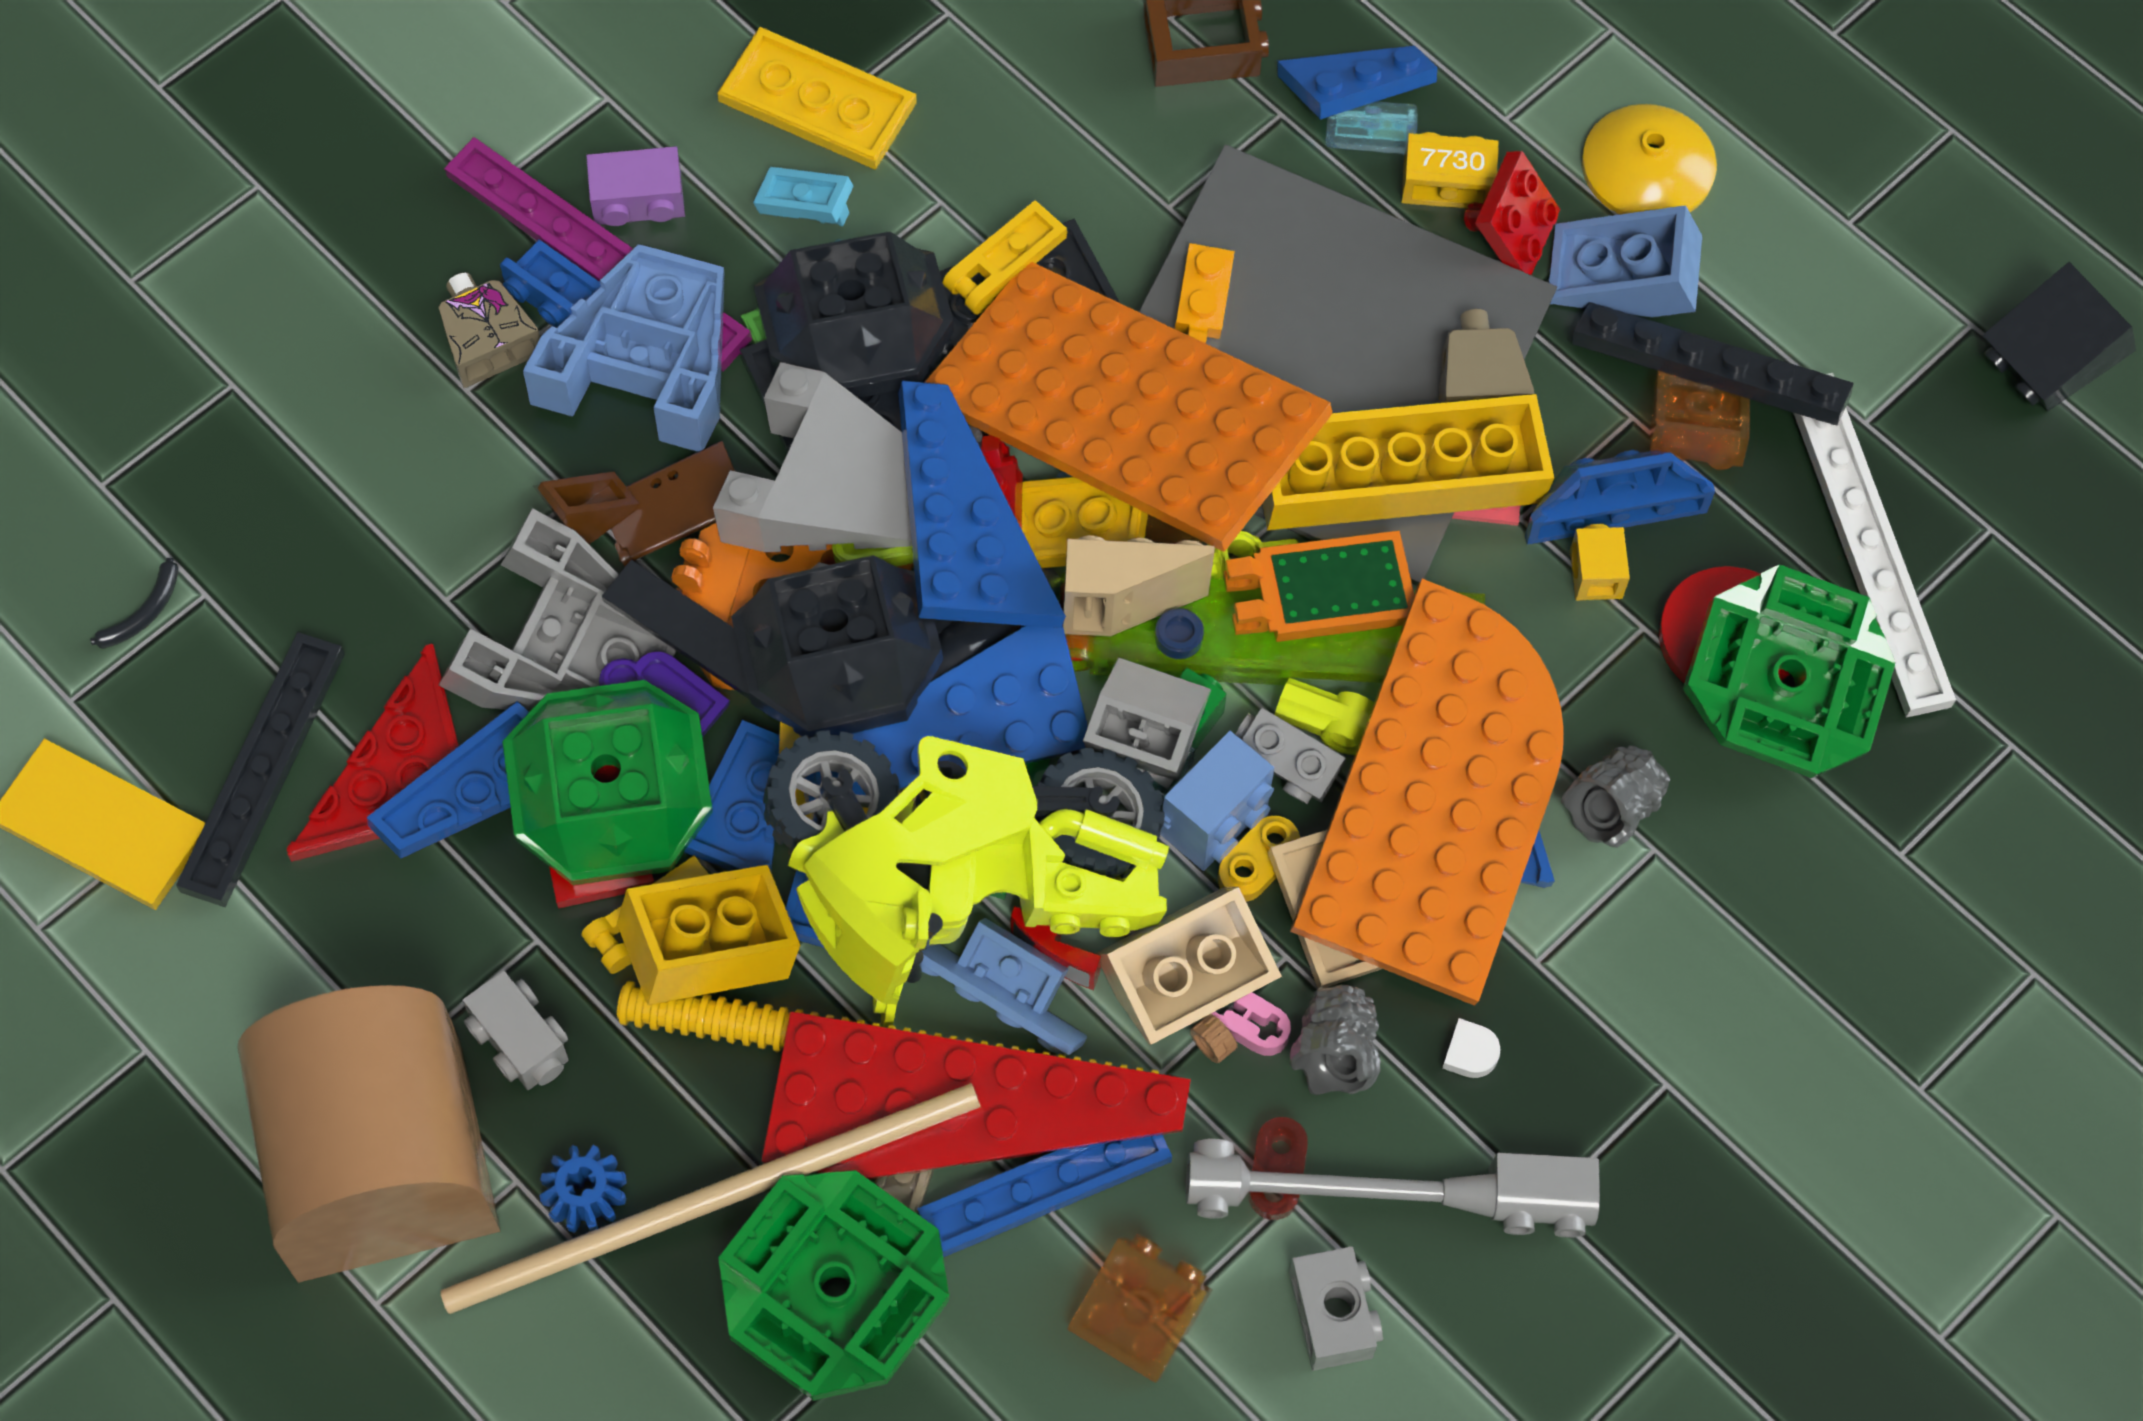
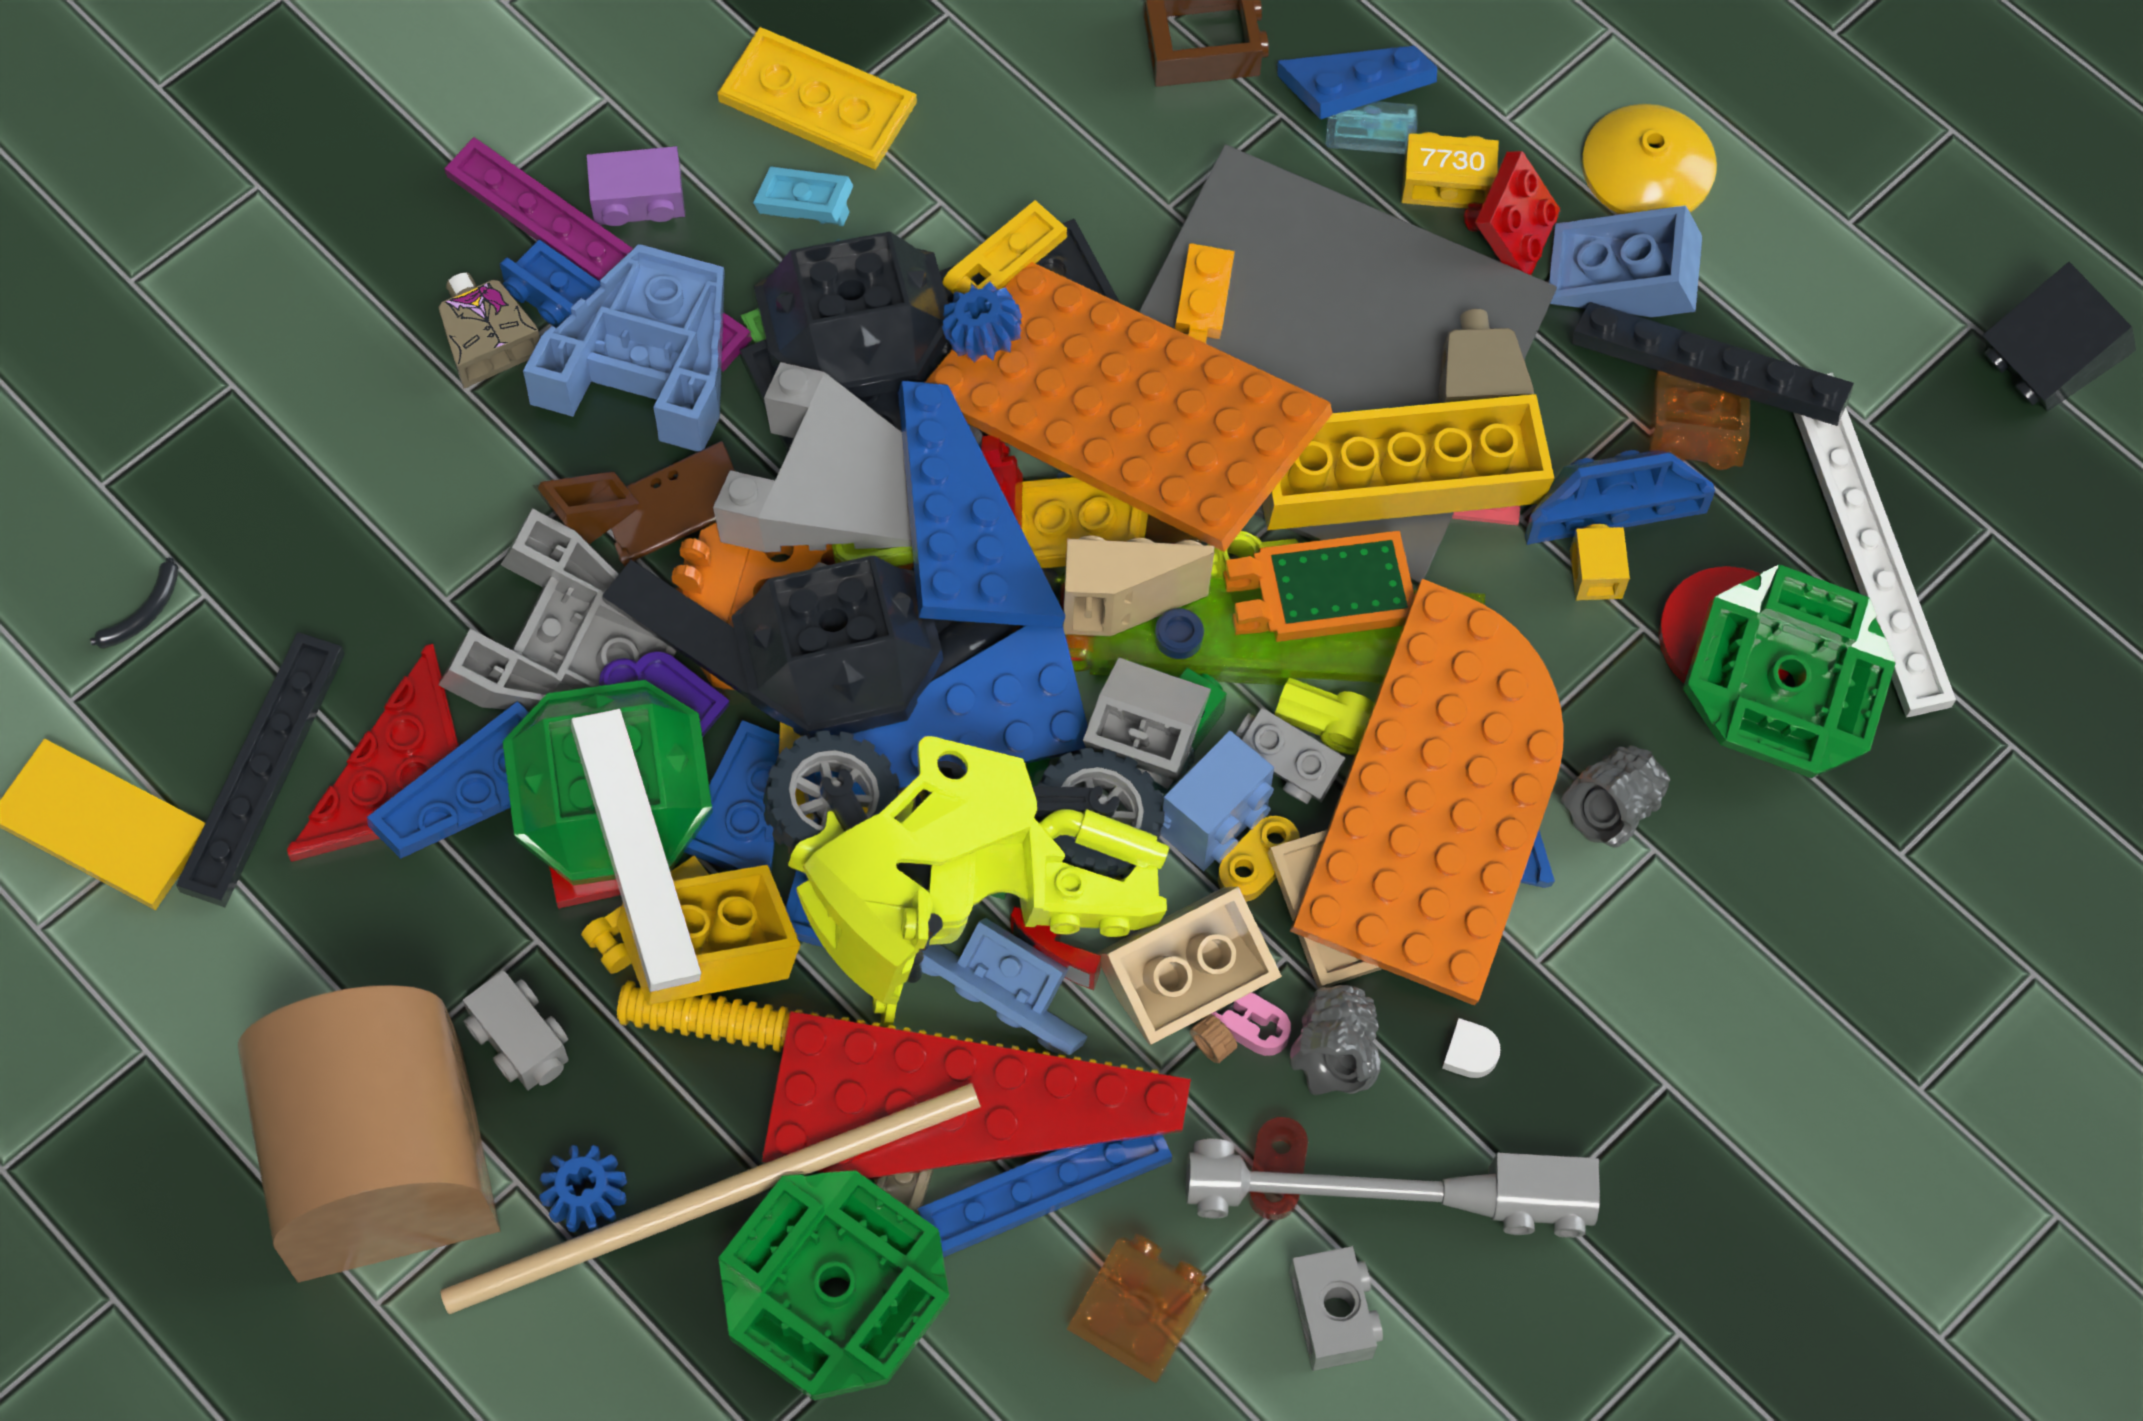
(635, 850): none -> white tile
(982, 322): none -> blue gear

